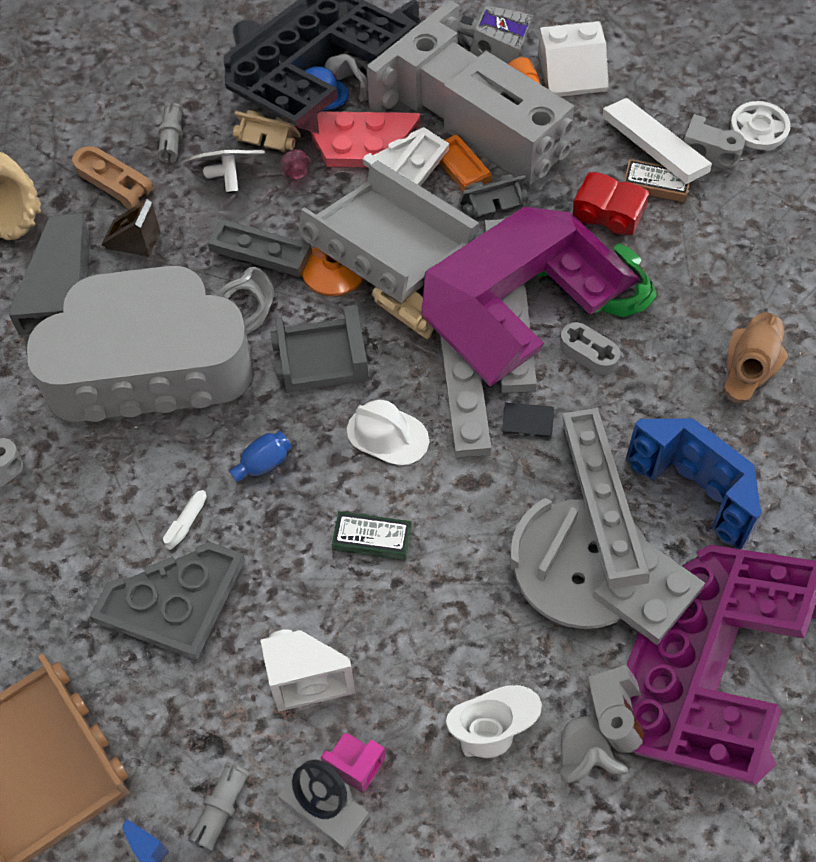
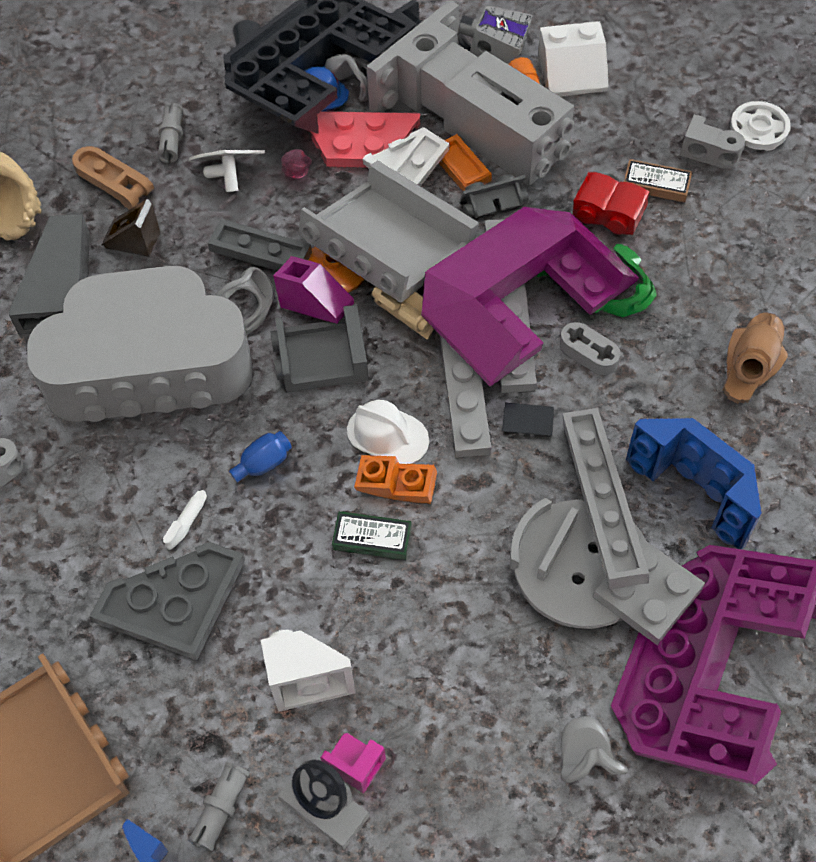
(255, 125): tan hinge -> none
(310, 290): none -> magenta slope
(389, 479): none -> orange slope
(492, 720): white piece -> none
(614, 710): light grey leg -> none
(657, 140): white tile -> none

